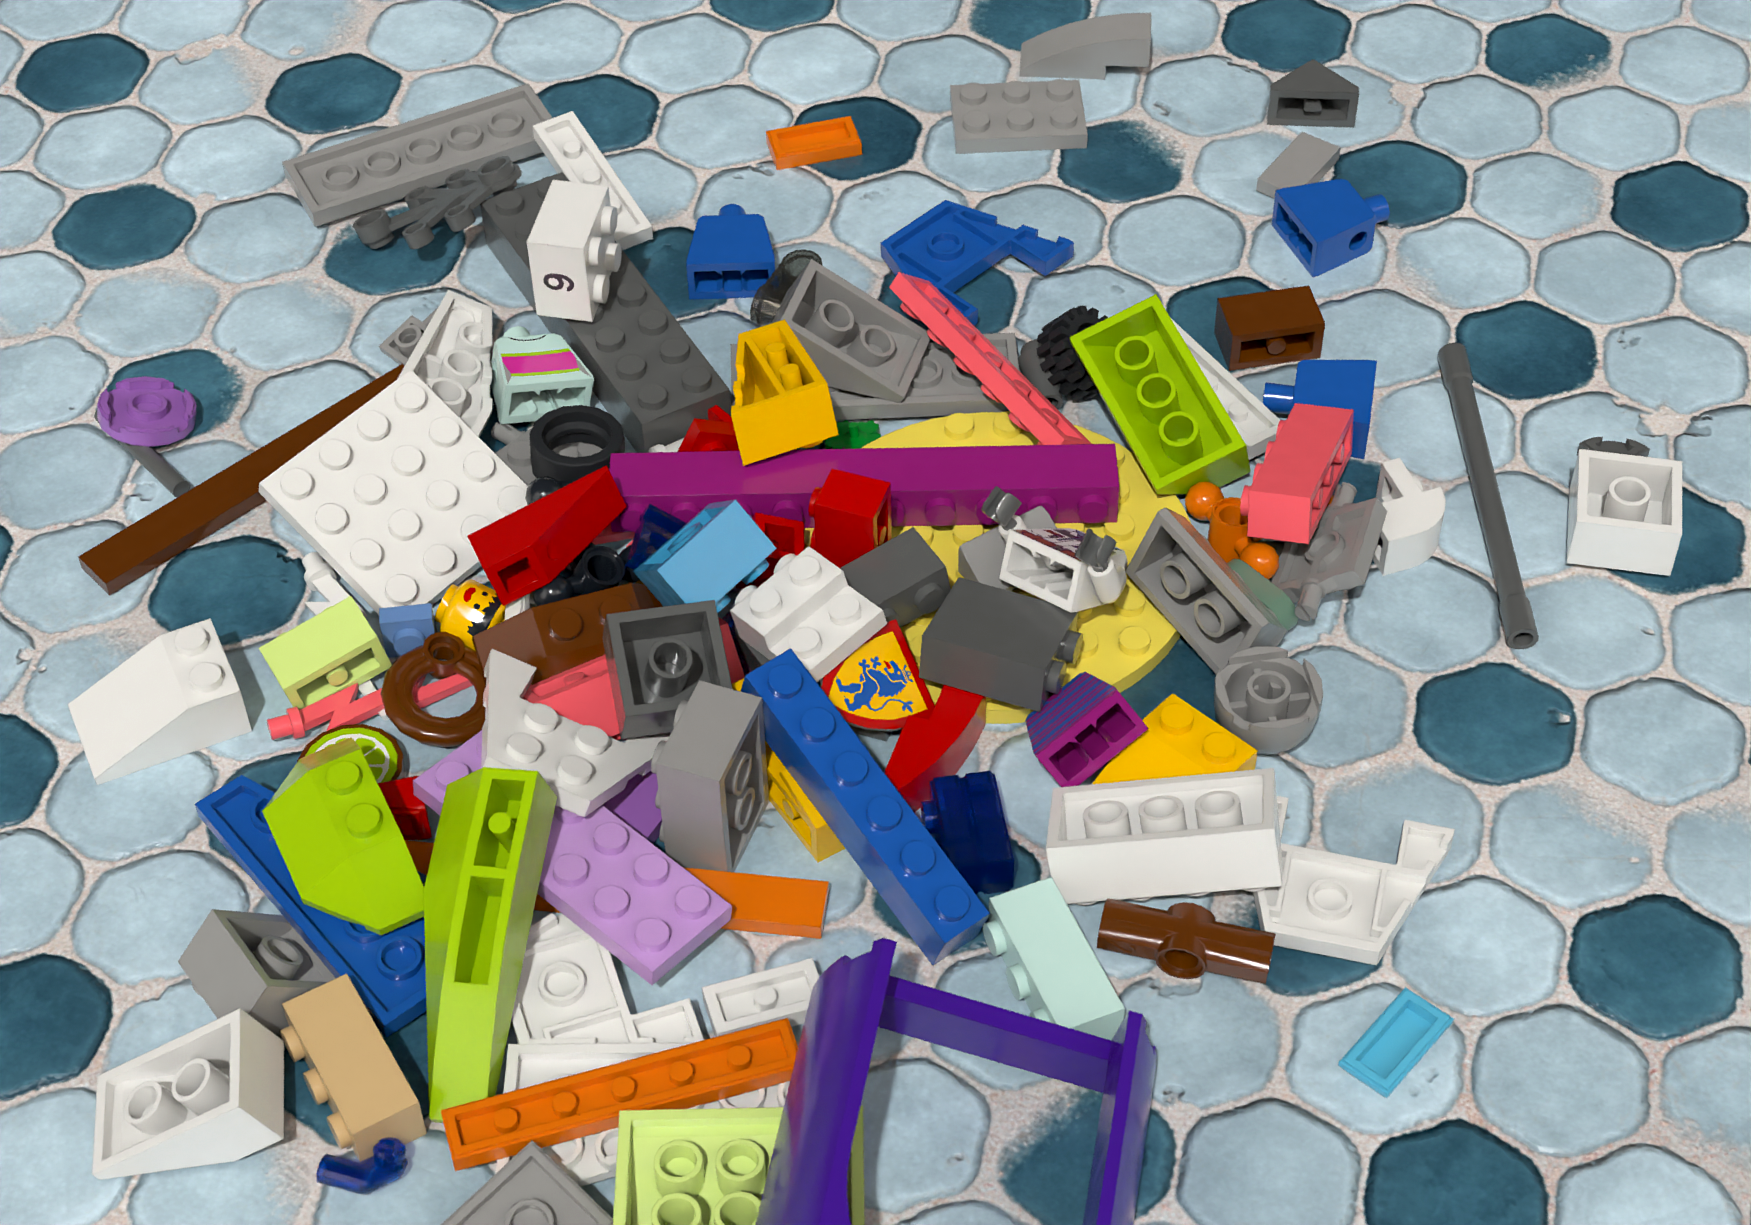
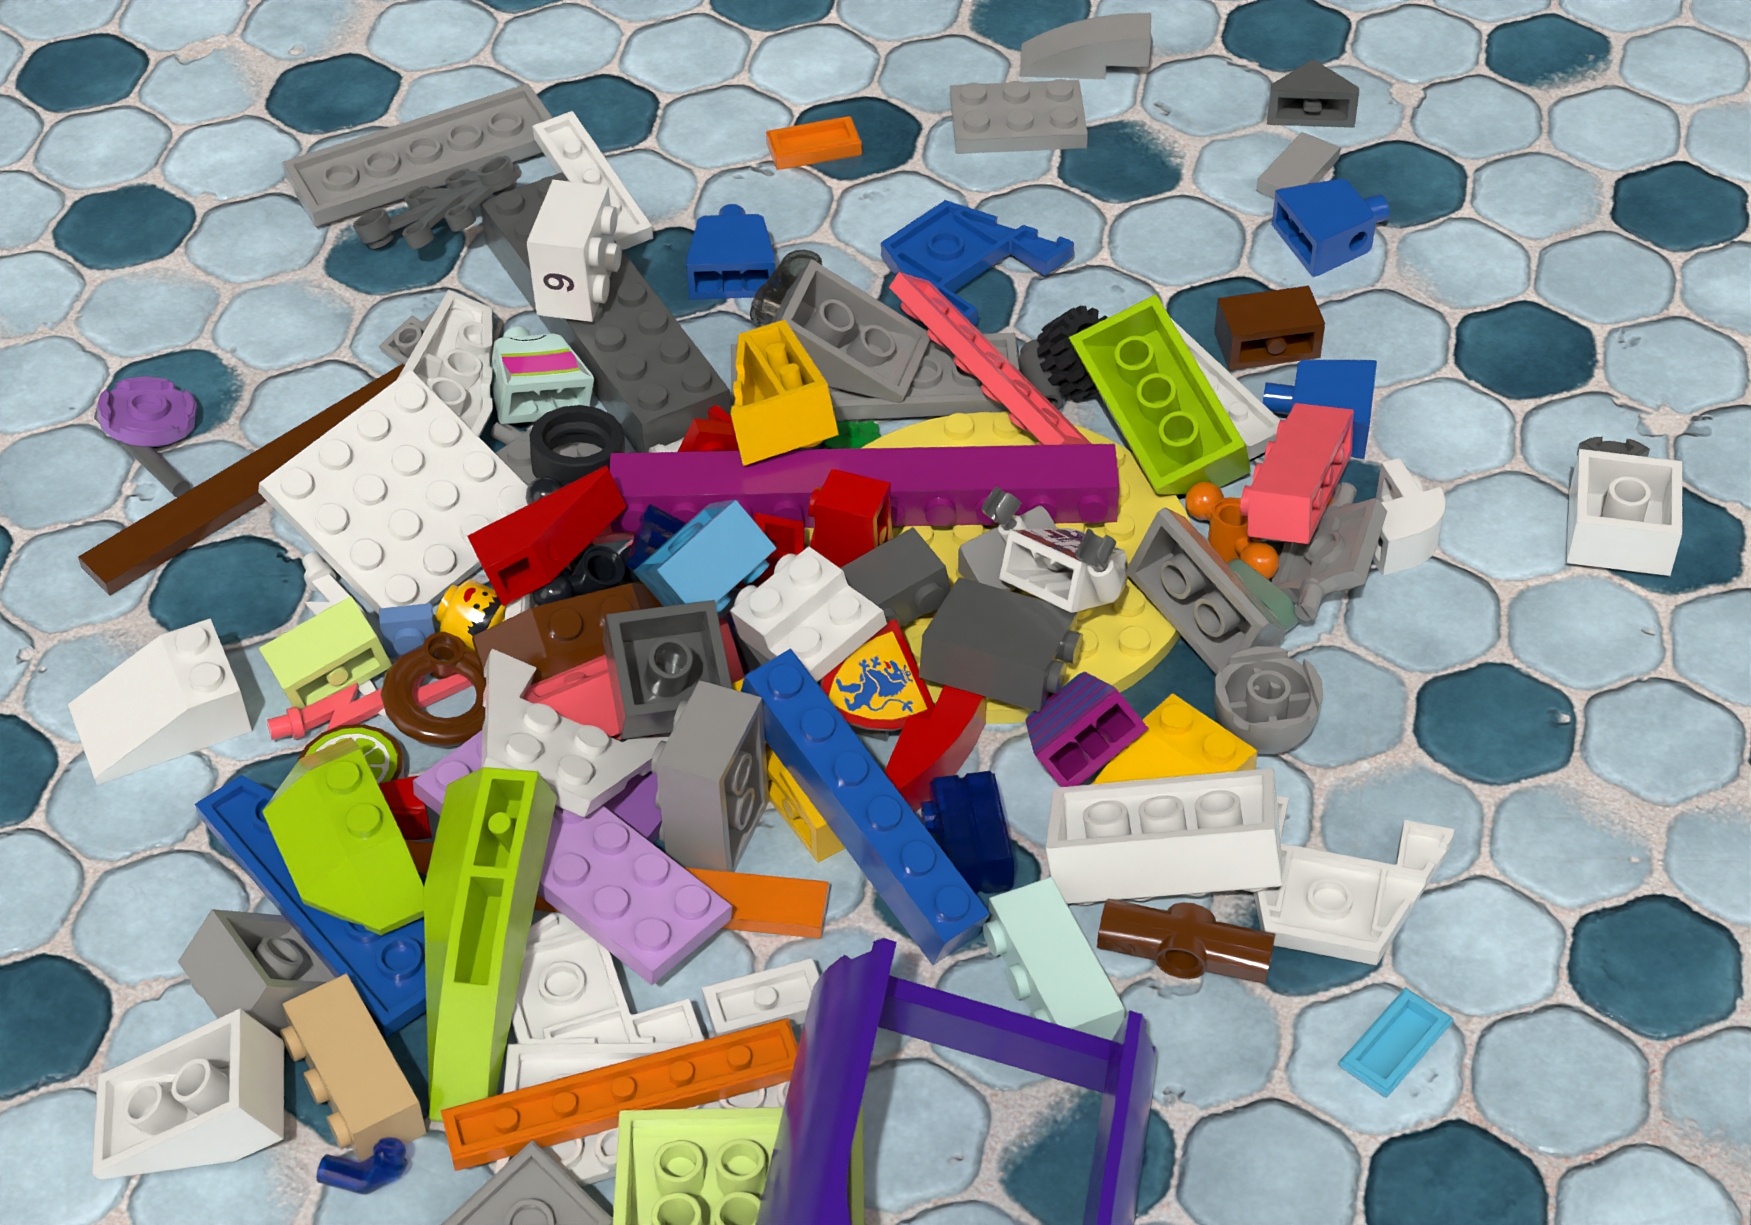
(1514, 605): dark grey piece -> none

